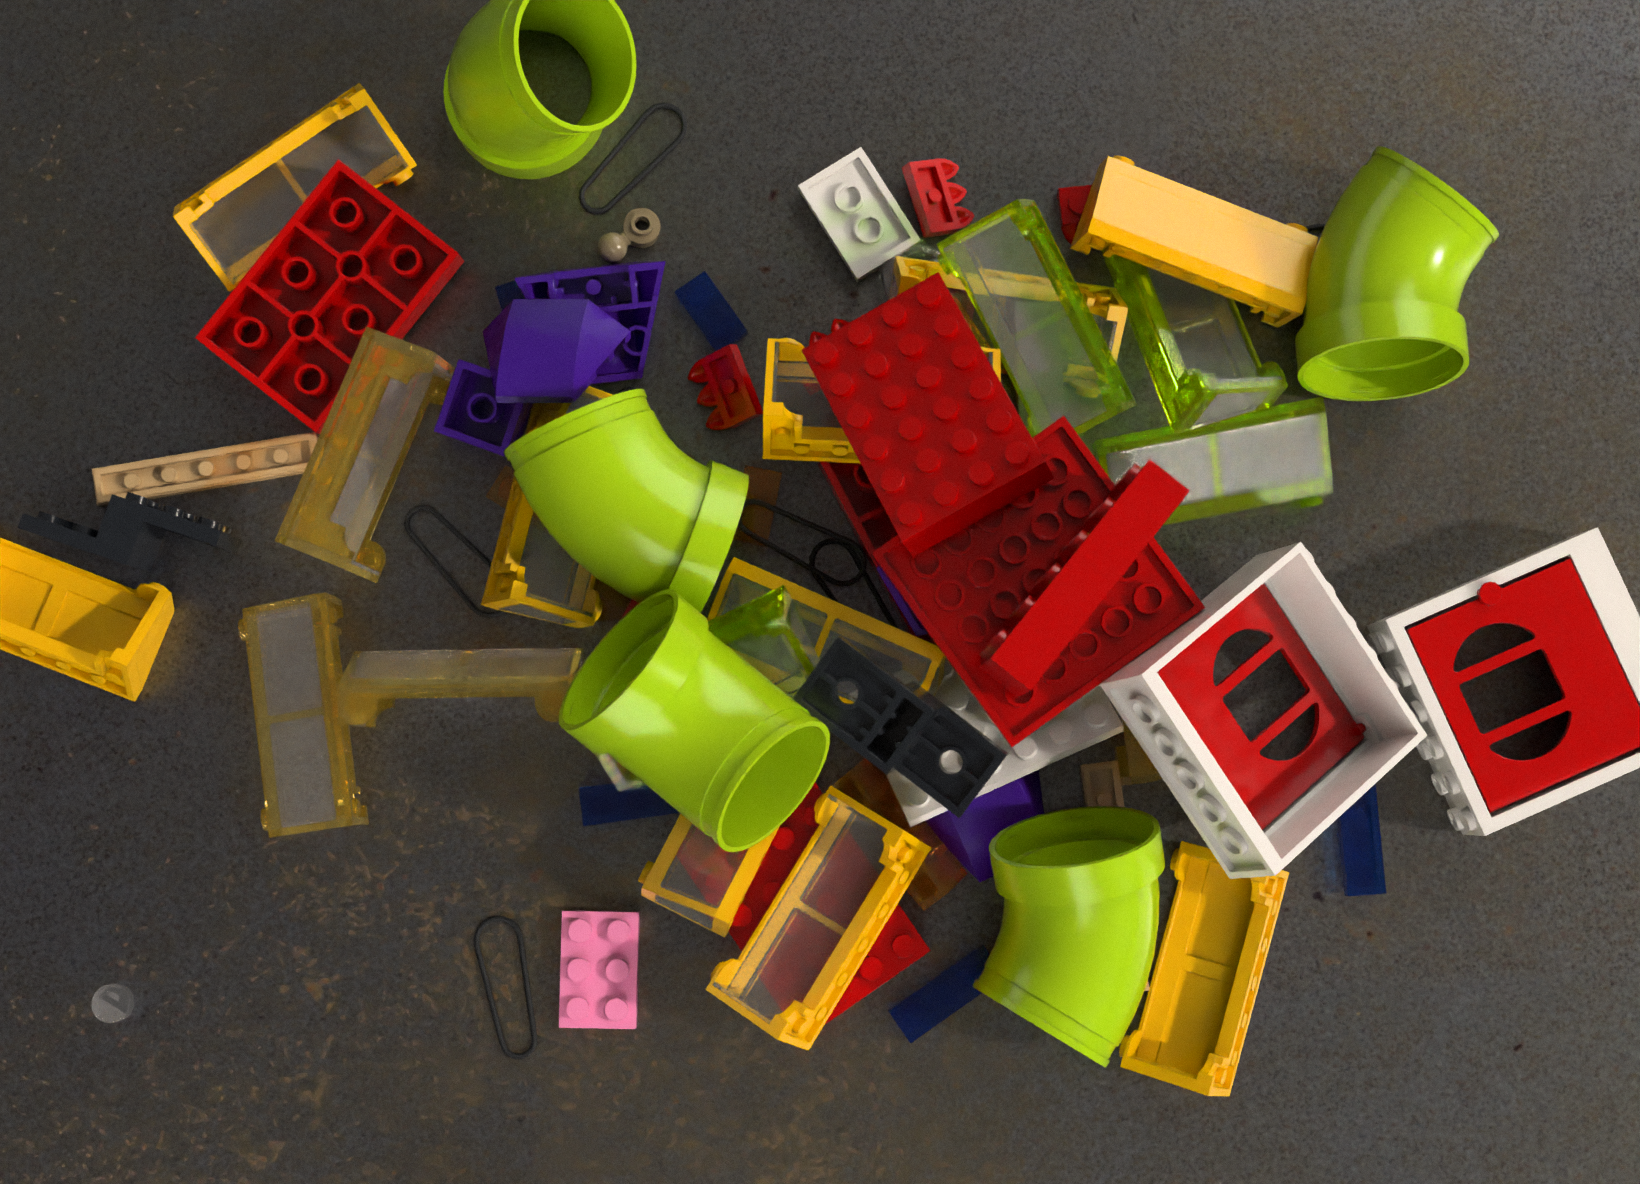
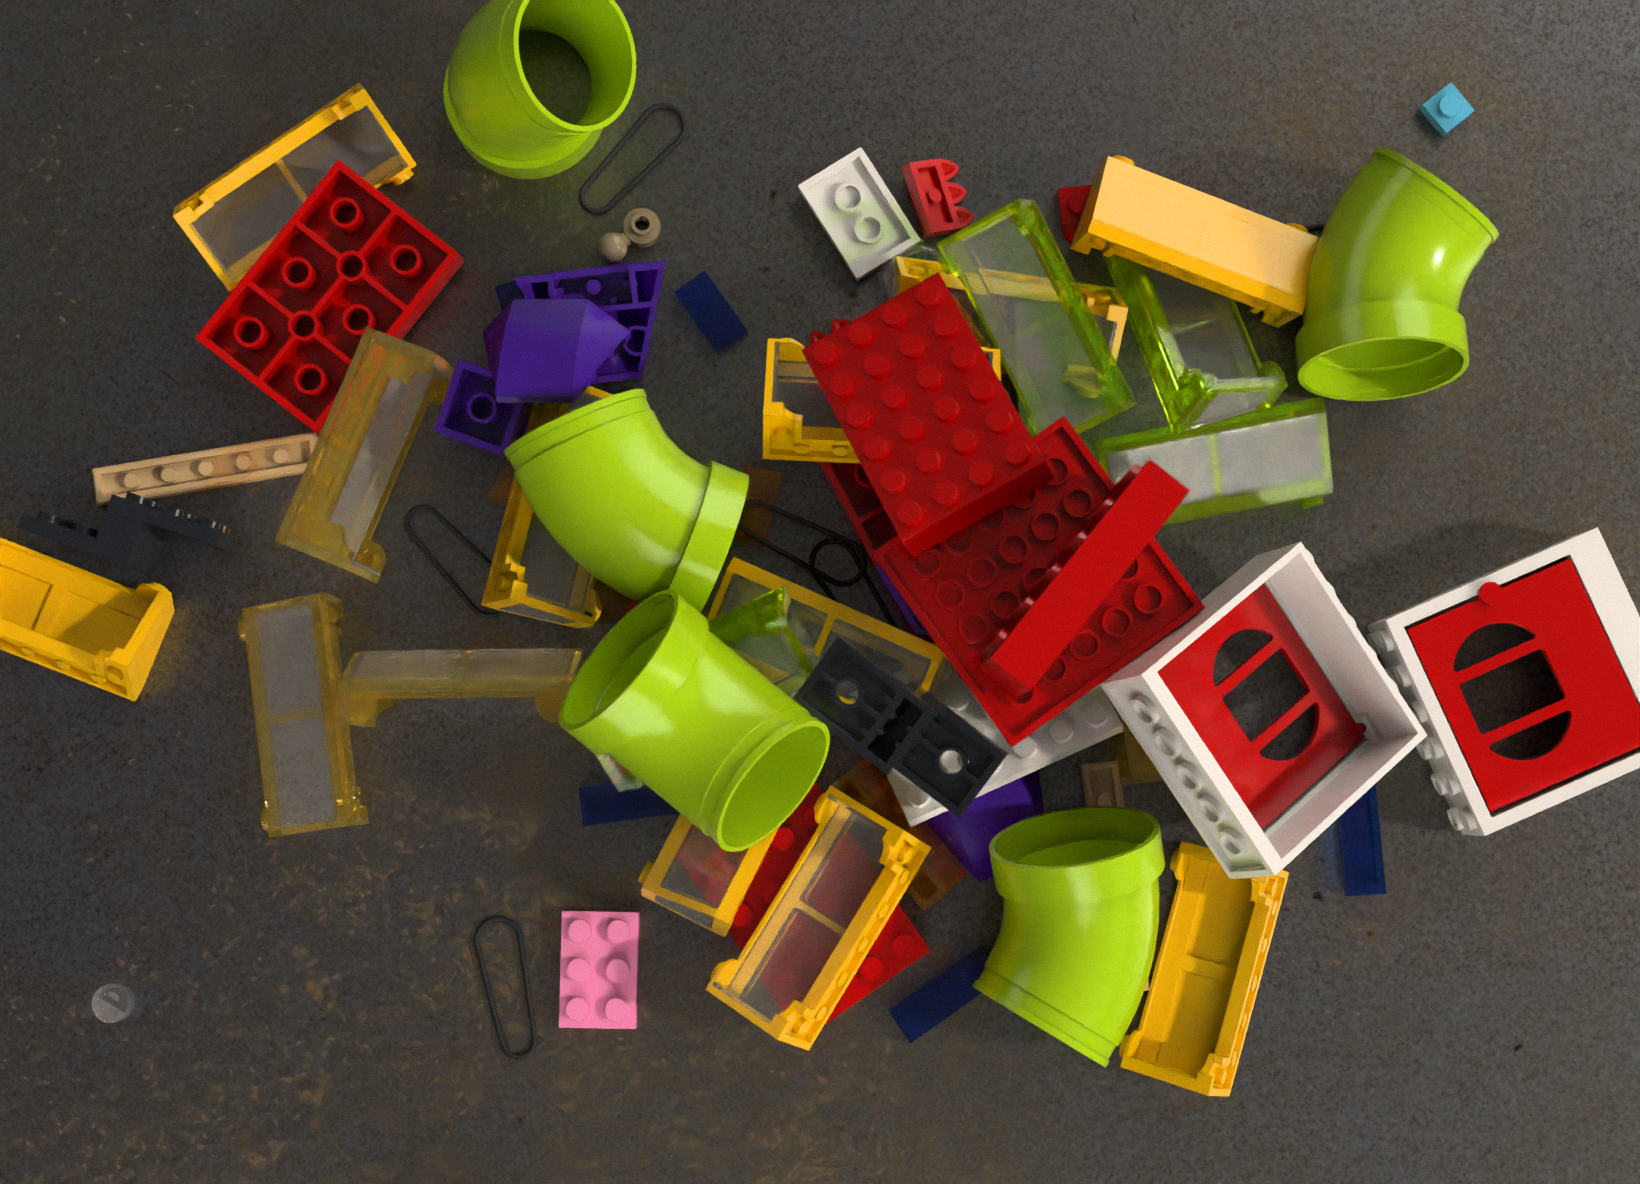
(727, 388): red plate -> none
(1446, 109): none -> medium azure plate

